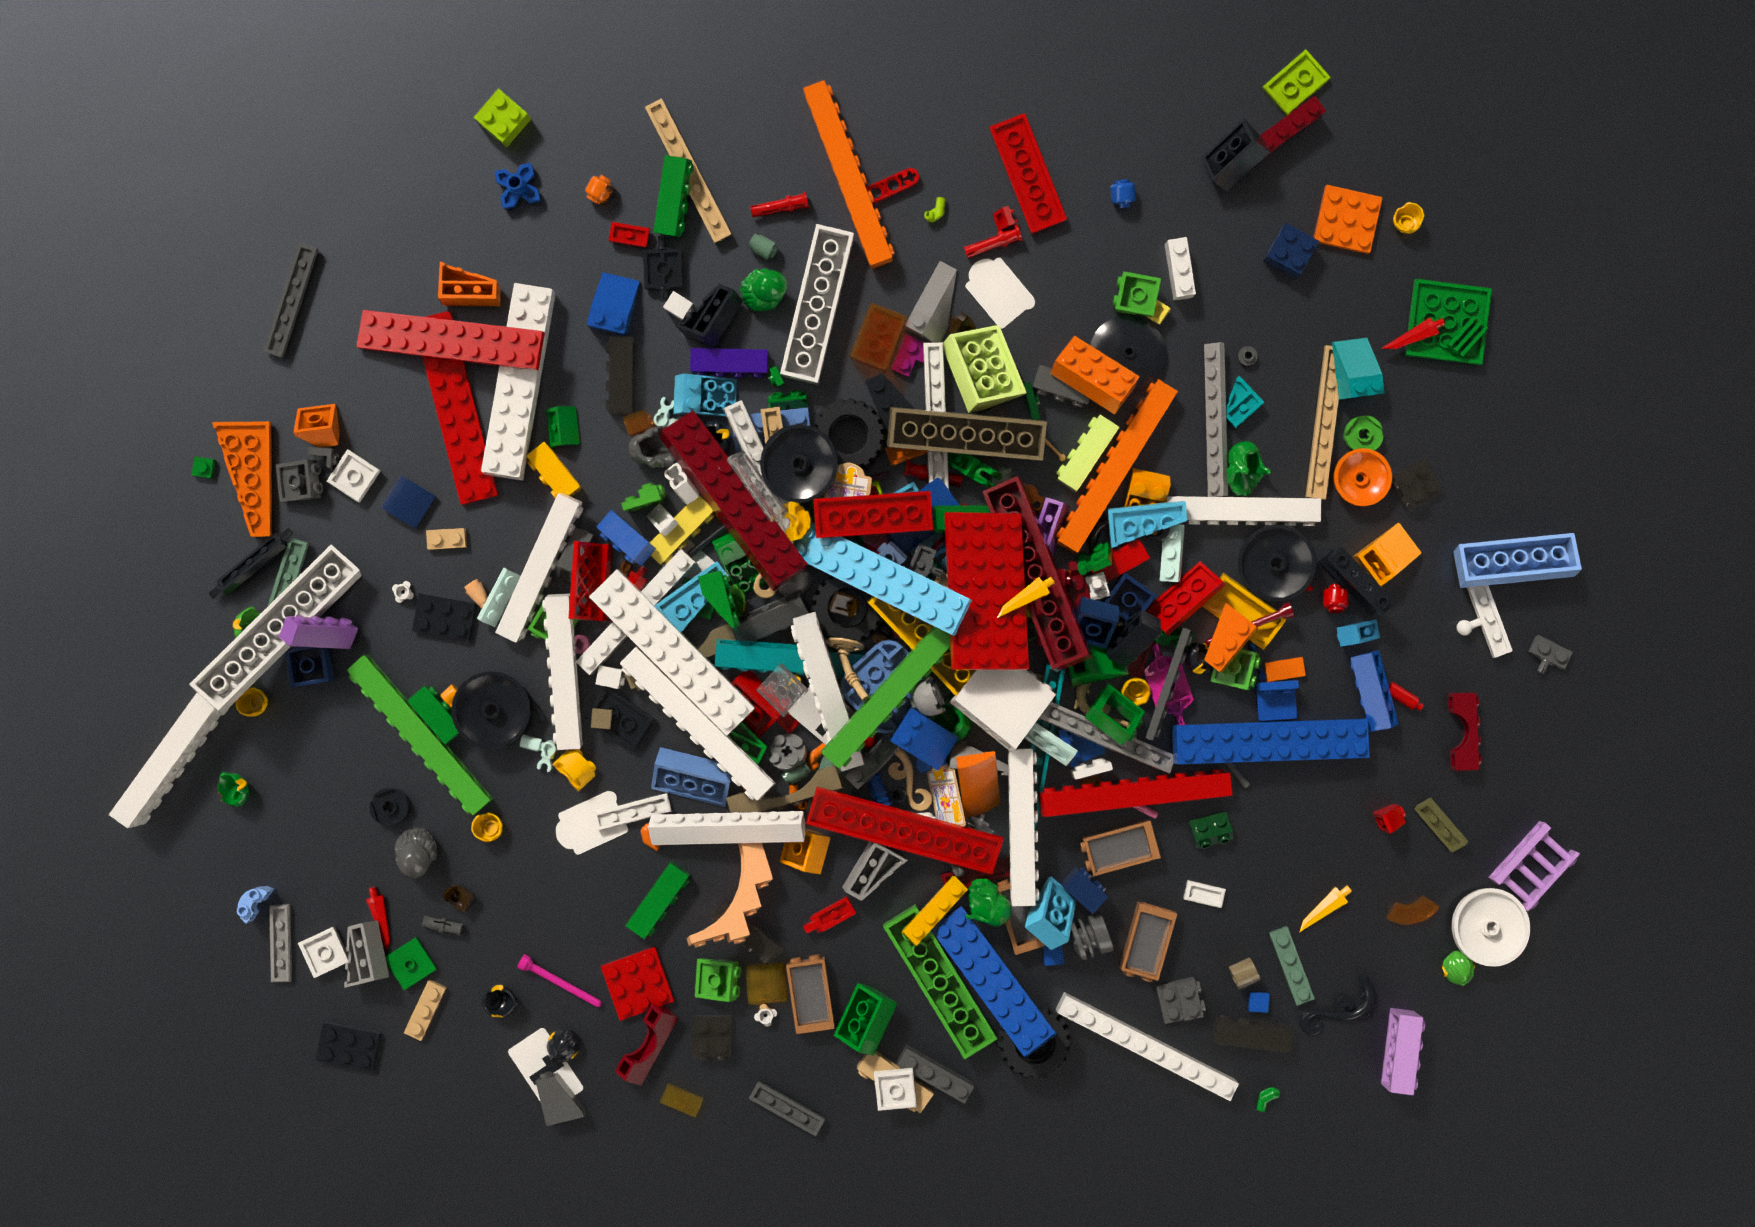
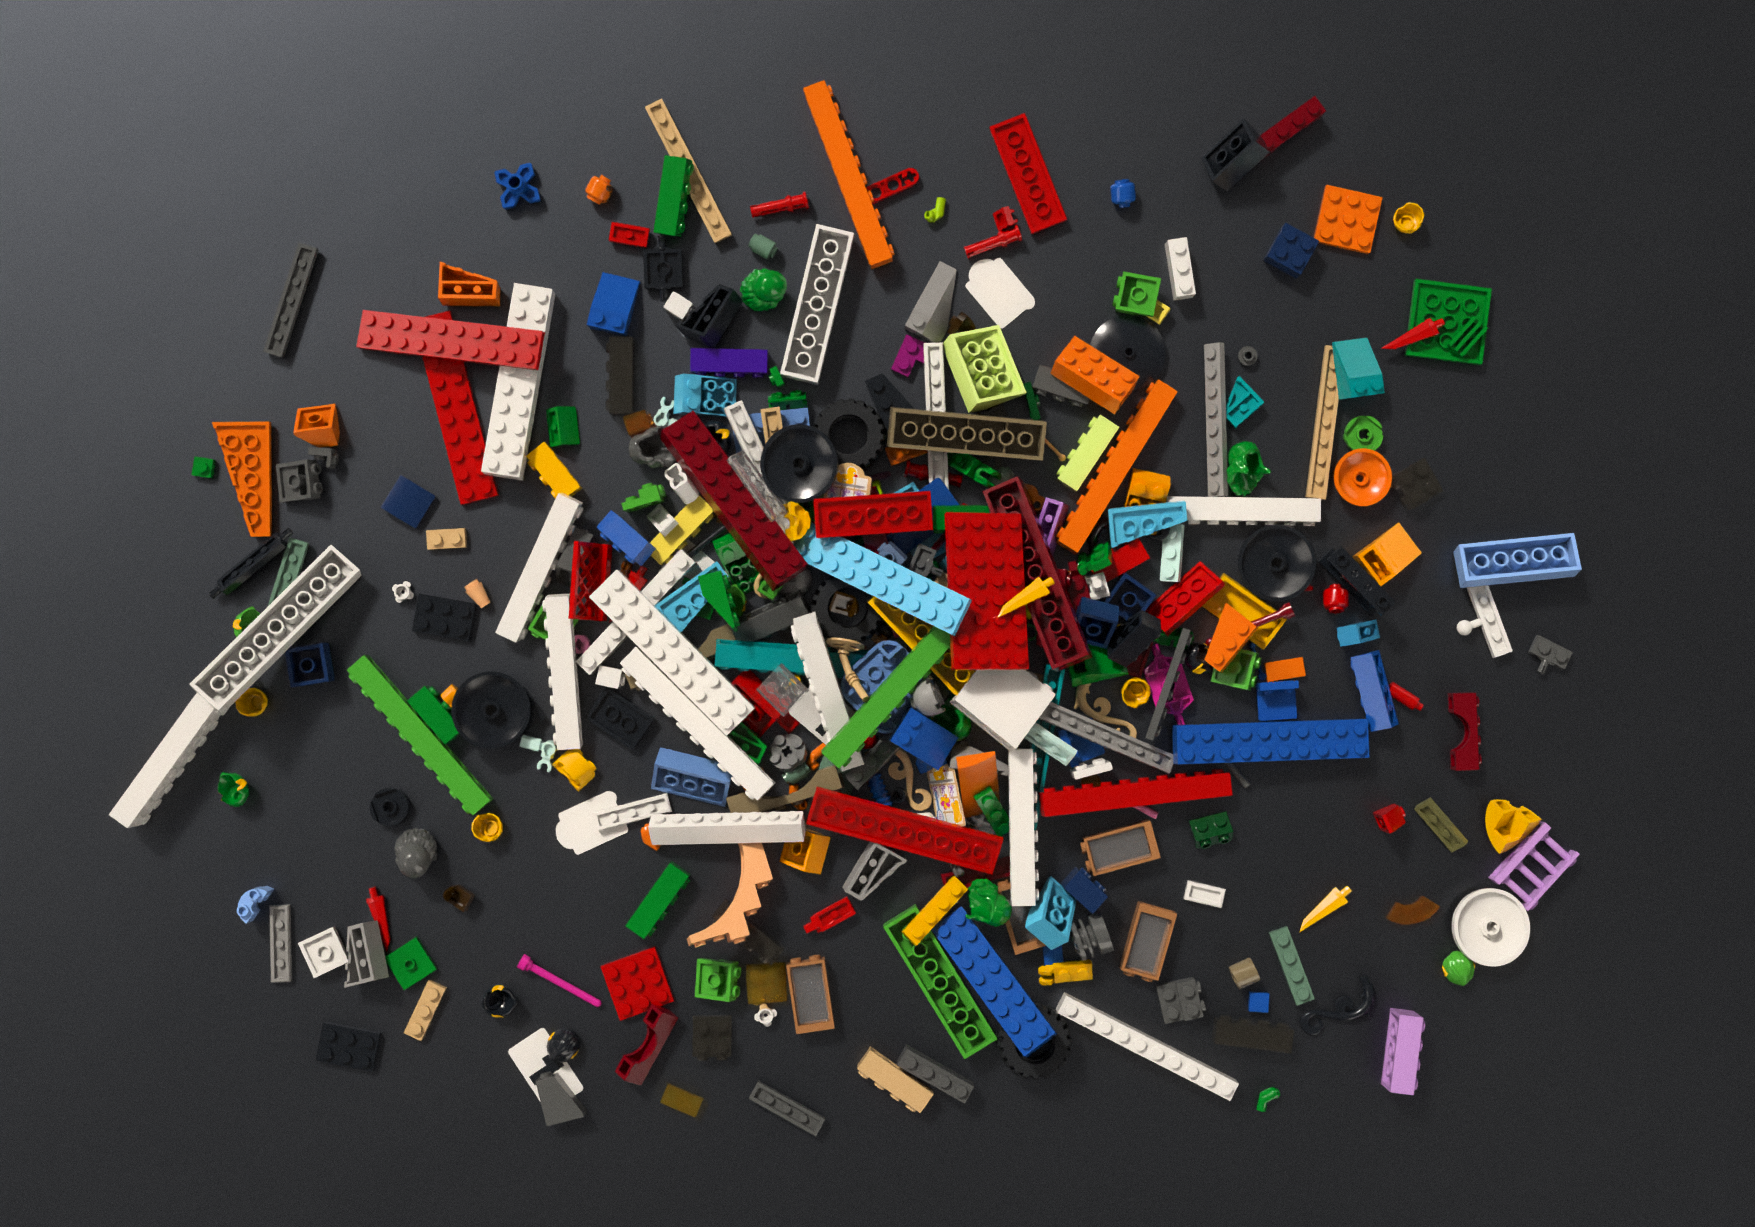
(318, 632): medium lavender brick -> none
(353, 476): white plate -> none
(442, 925): dark grey pin -> none
(499, 597): light aqua plate -> none
(502, 118): lime brick -> none
(601, 718): dark tan tile -> none
(767, 591): none -> bright green tile
(865, 1019): green brick -> none
(878, 337): clear orange brick -> none
(895, 1089): white plate -> none
(993, 811): none -> green plate
(1065, 972): none -> yellow hinge
(1123, 706): green window -> none
(1296, 82): lime tile -> none
(1508, 824): none -> yellow brick

